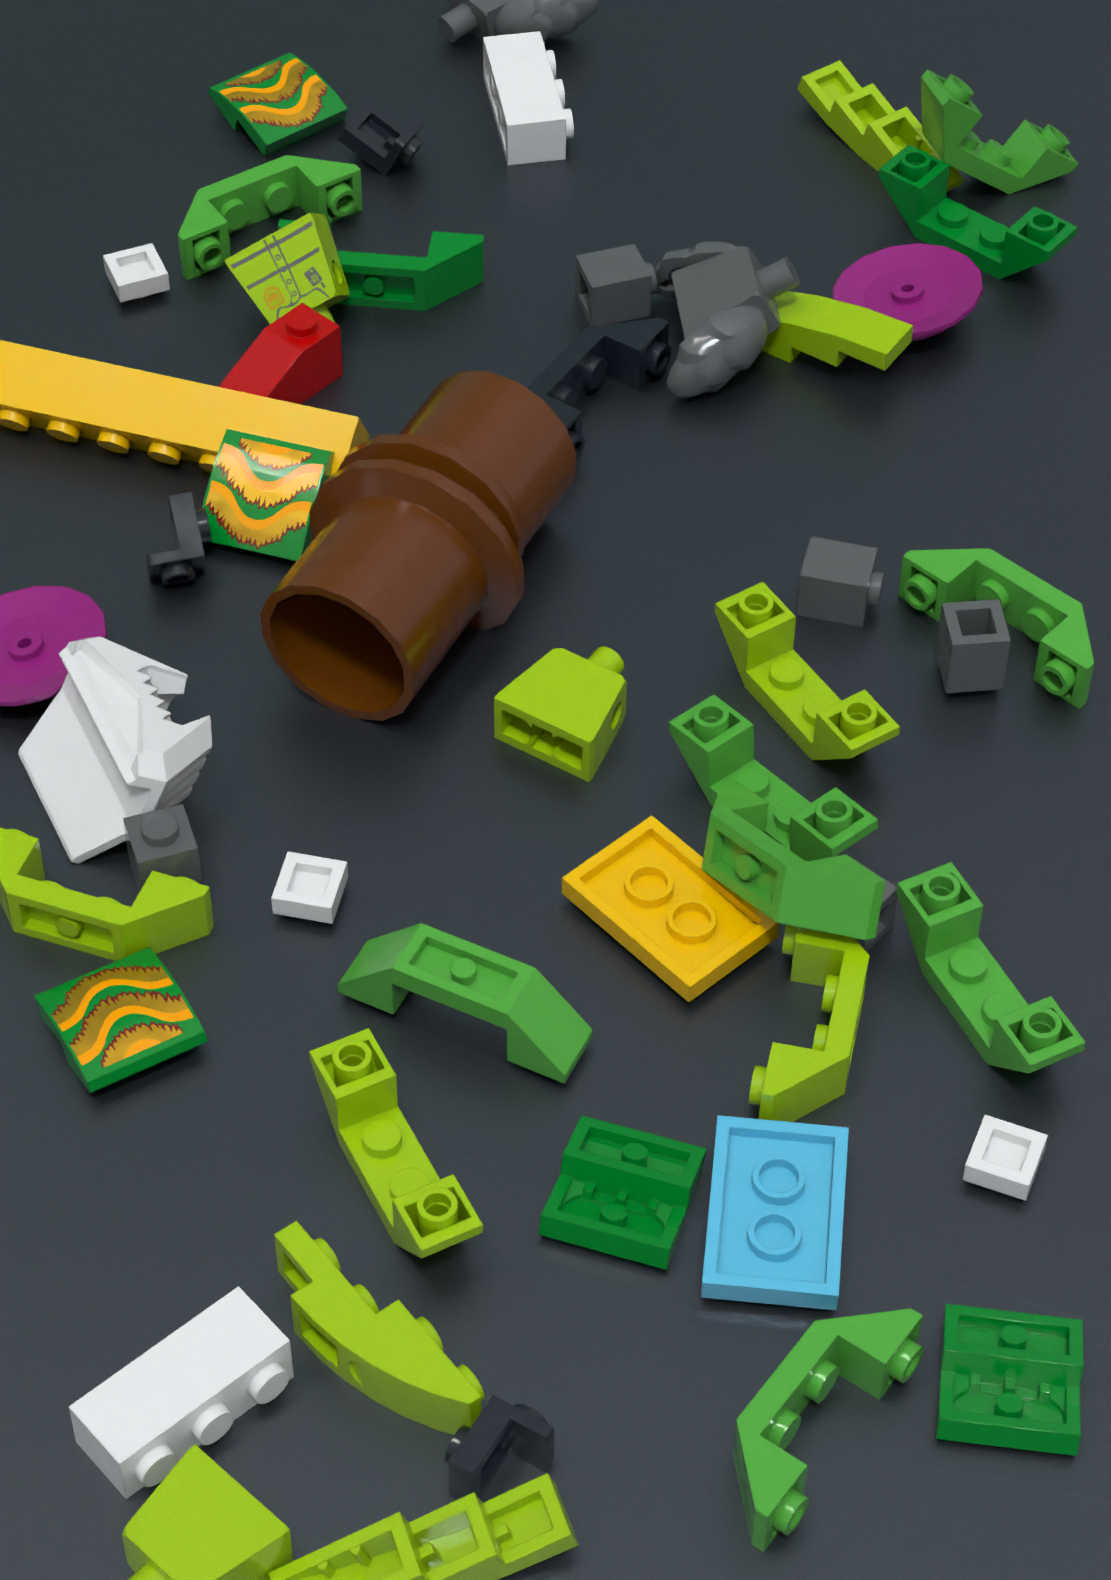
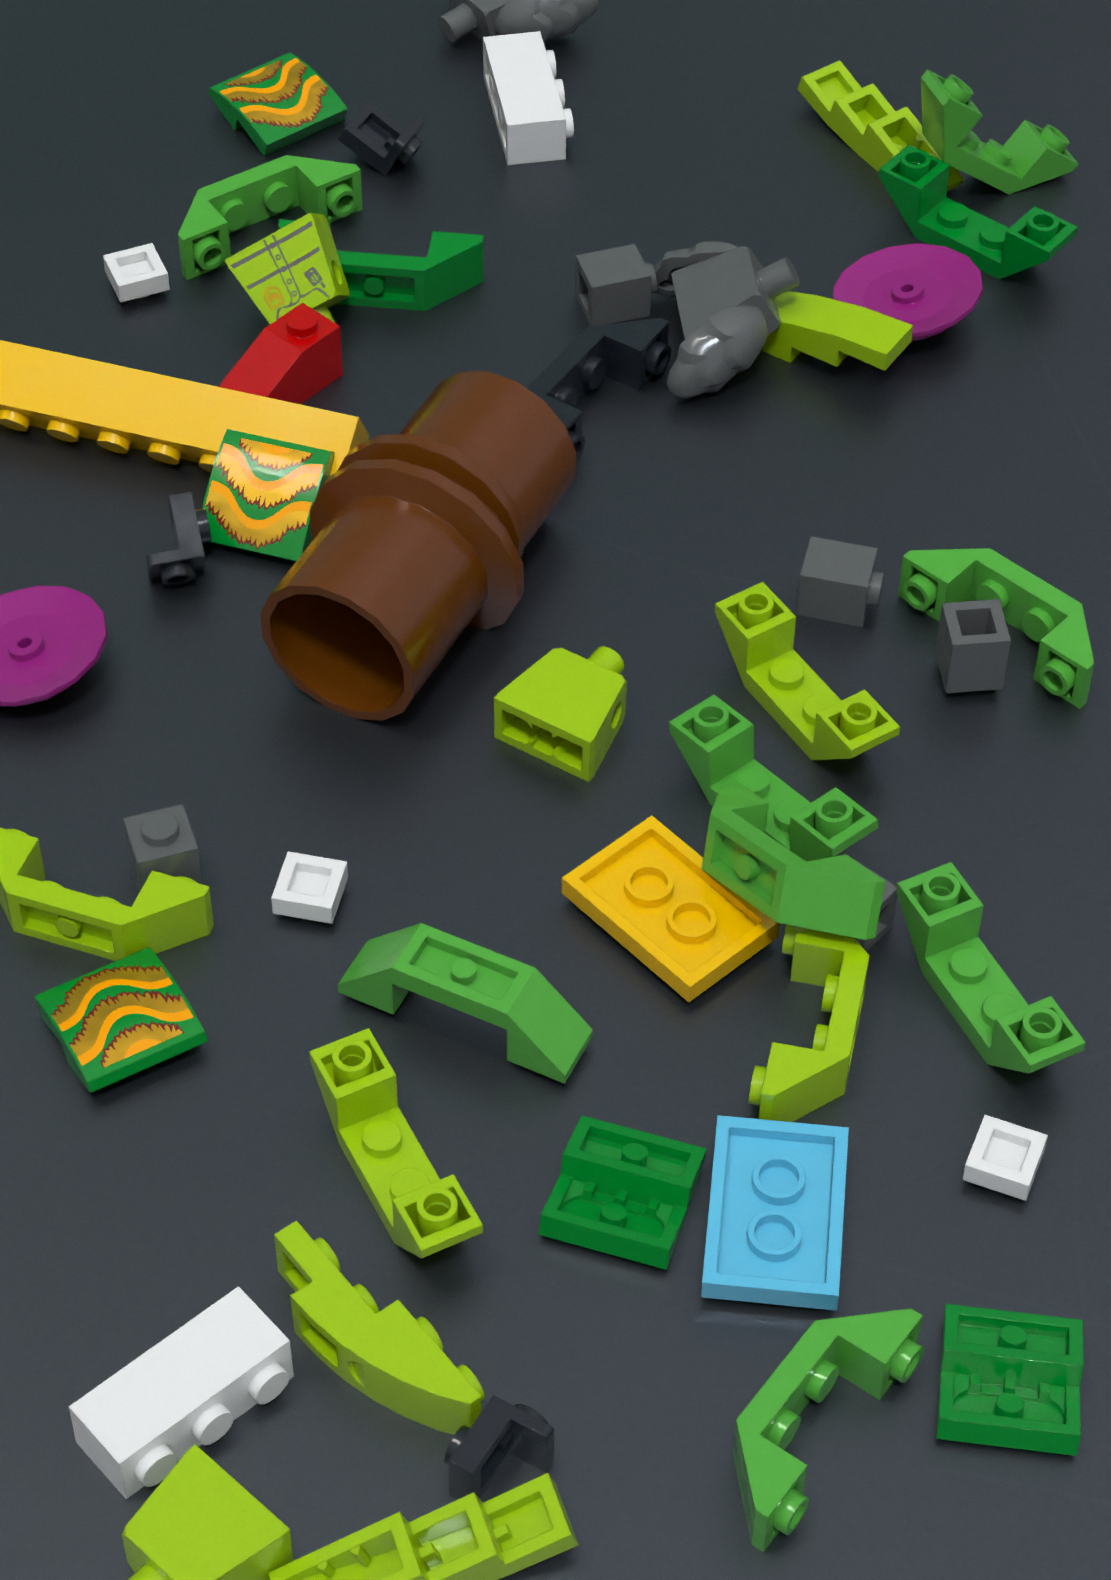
(111, 745): white helmet -> none

